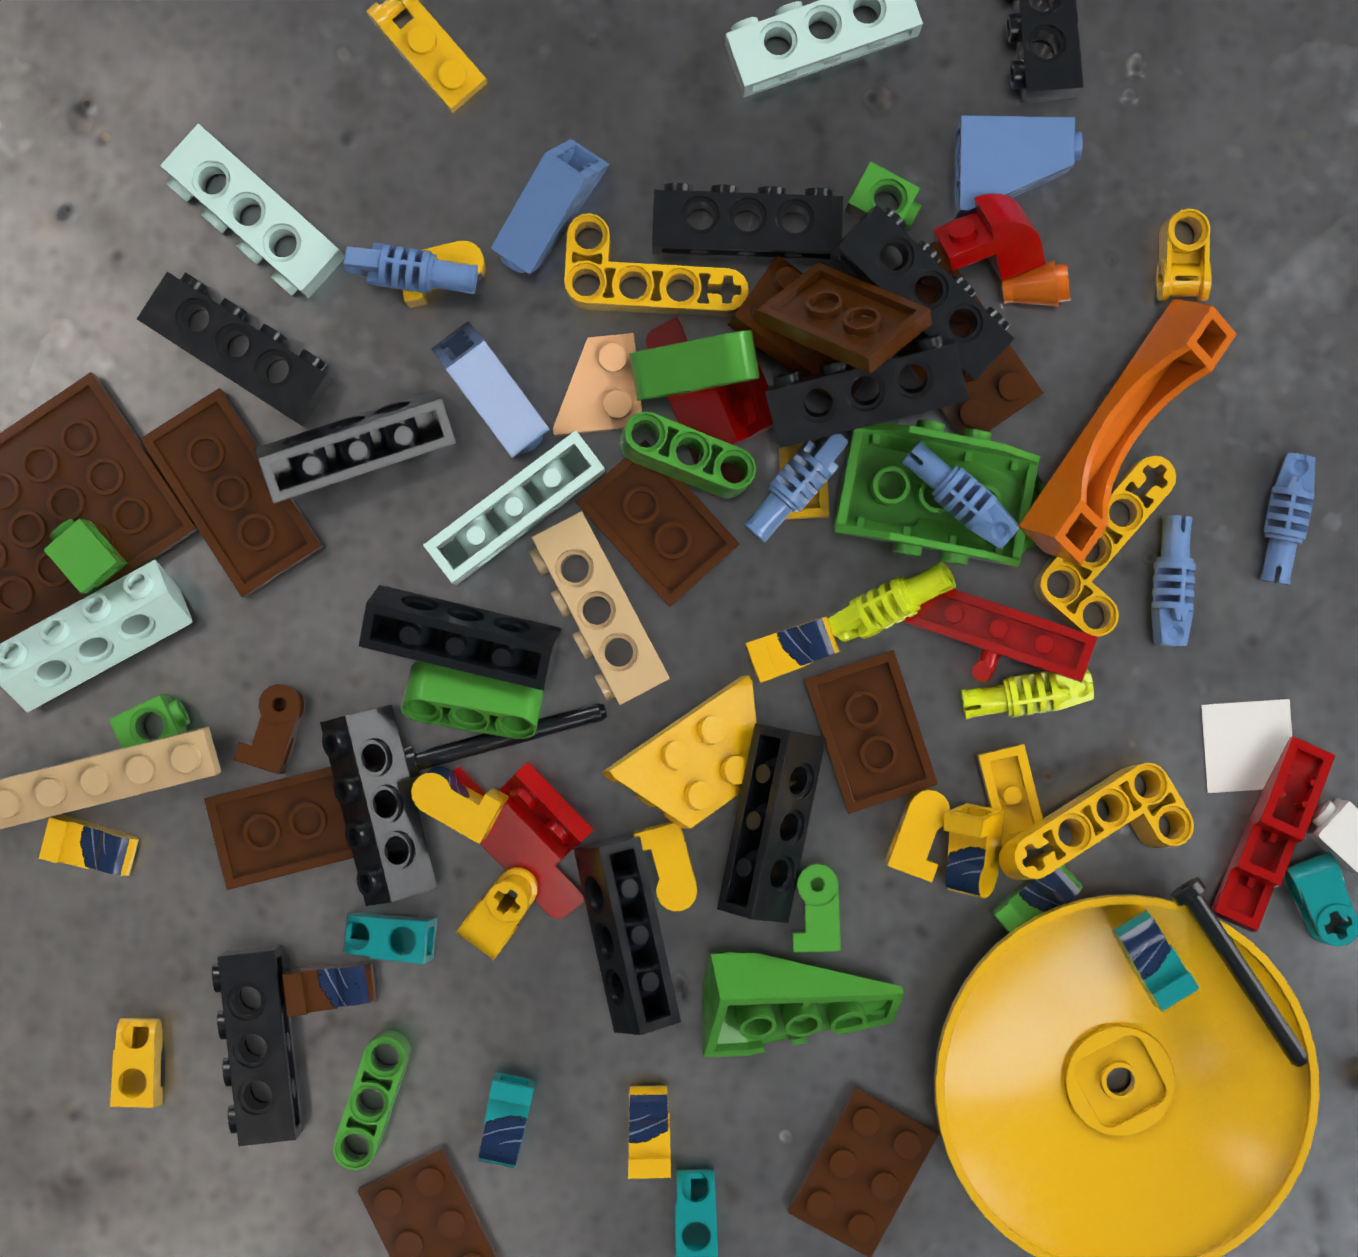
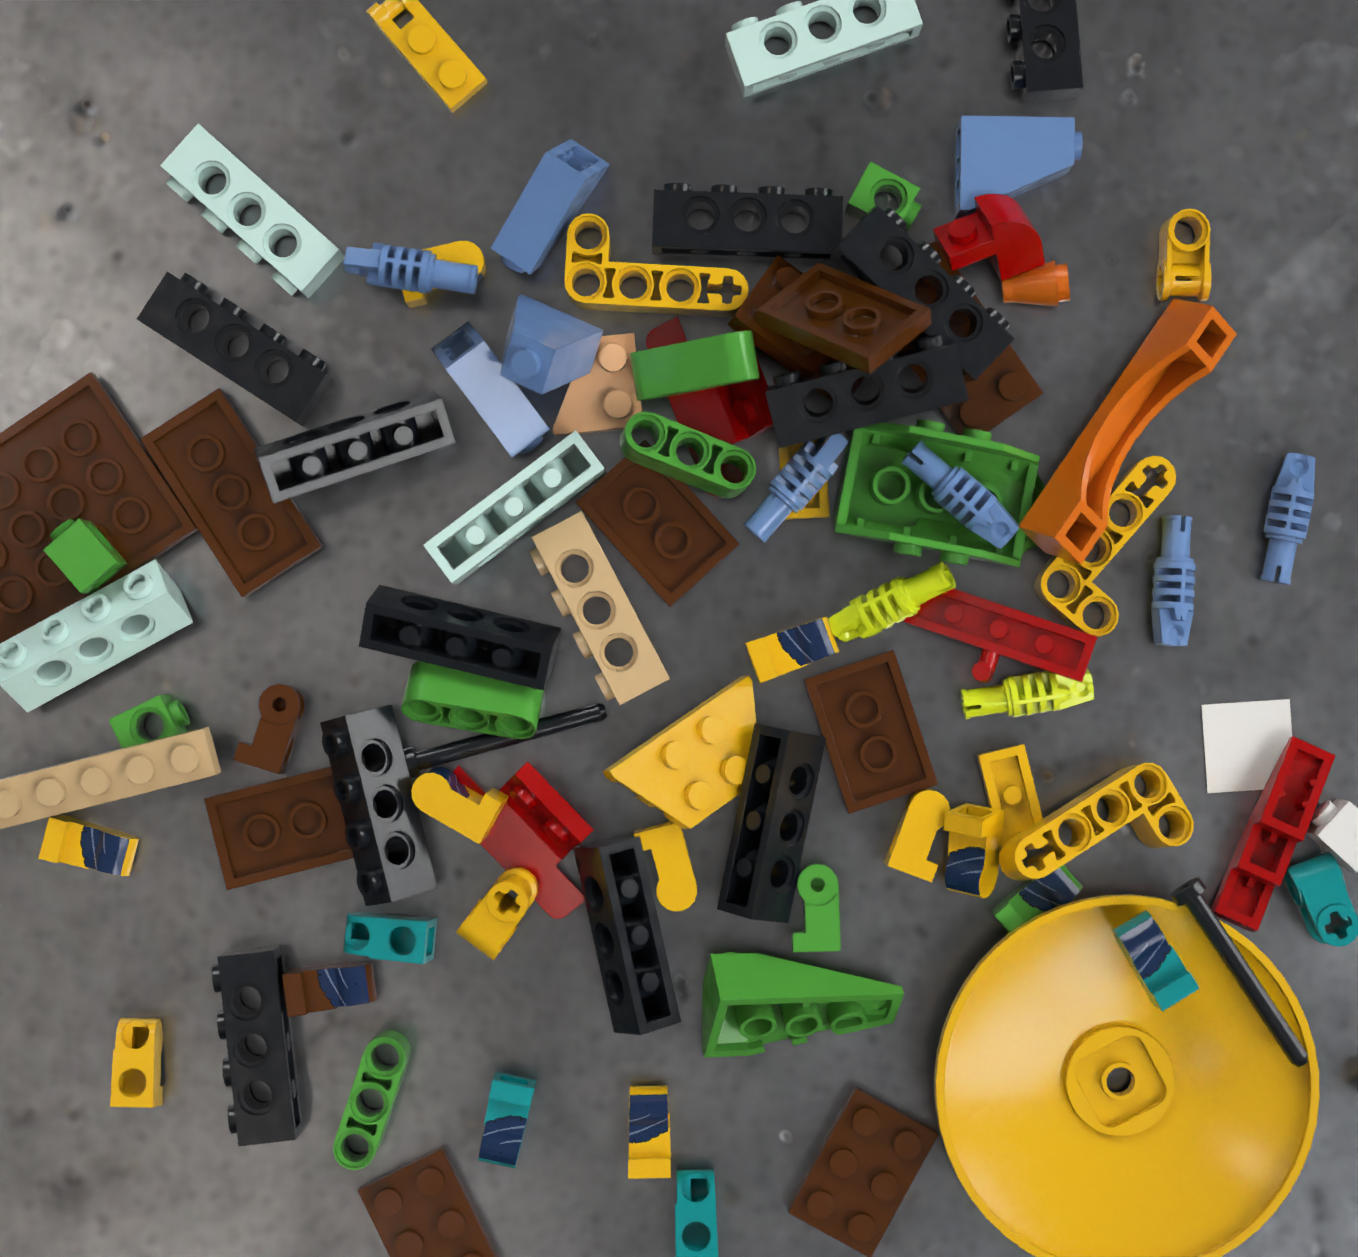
(547, 346): none -> medium blue slope

